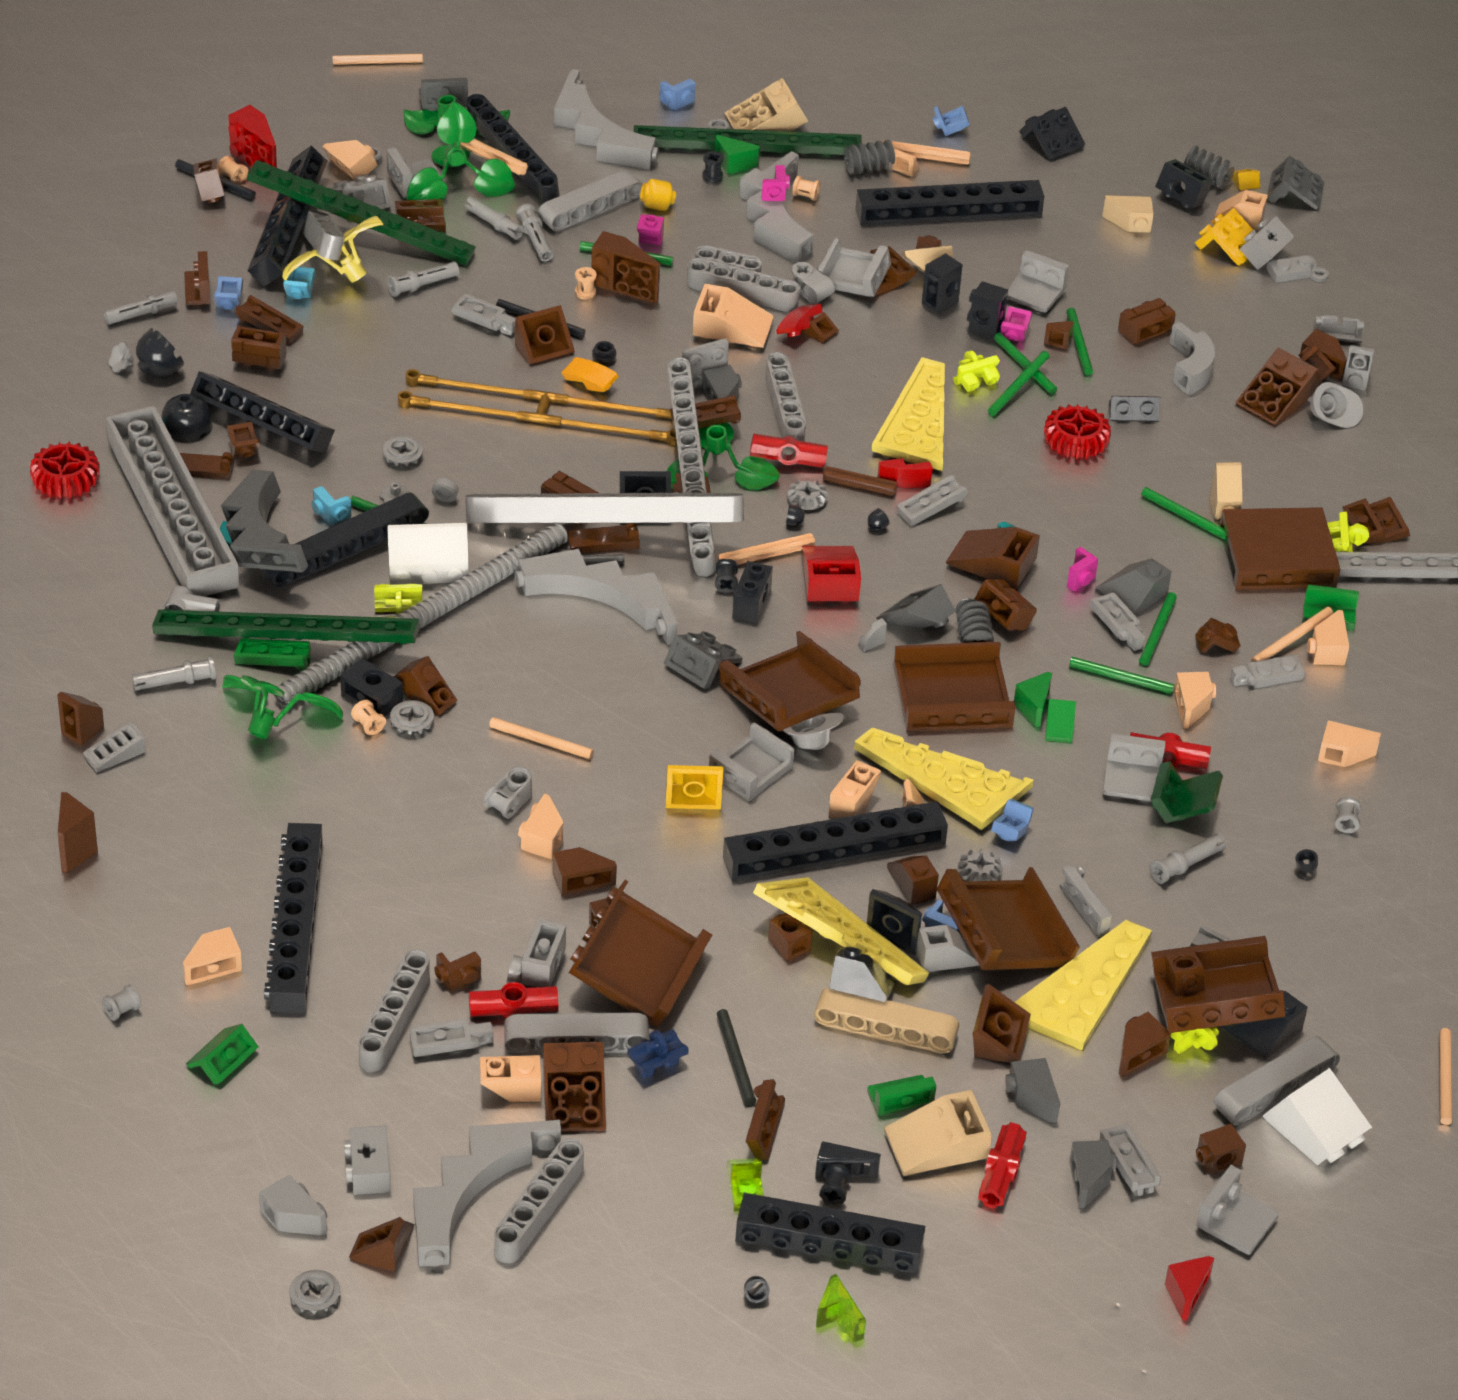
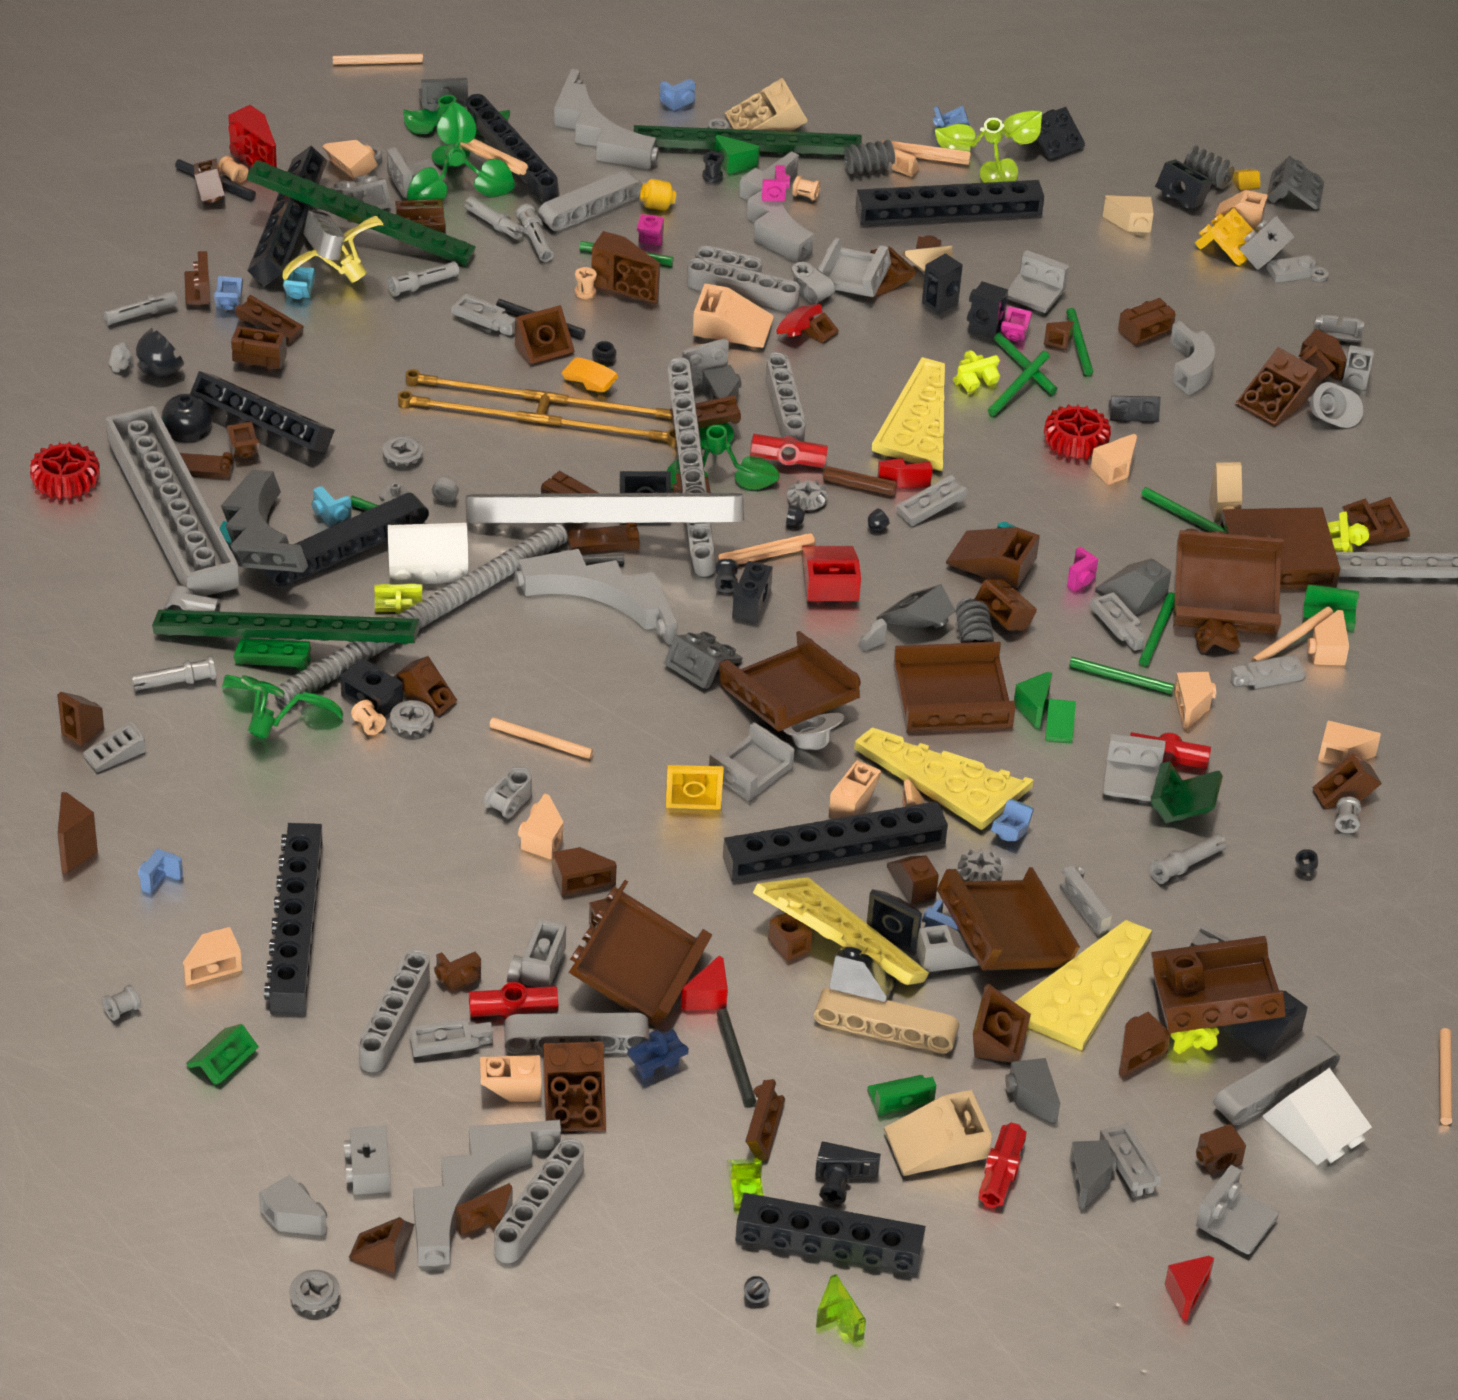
(156, 867): none -> medium blue bracket
(484, 1209): none -> reddish brown slope
(707, 988): none -> red slope
(1022, 127): none -> lime plant
(1114, 460): none -> light nougat slope
(1228, 580): none -> reddish brown panel
(1349, 779): none -> reddish brown slope

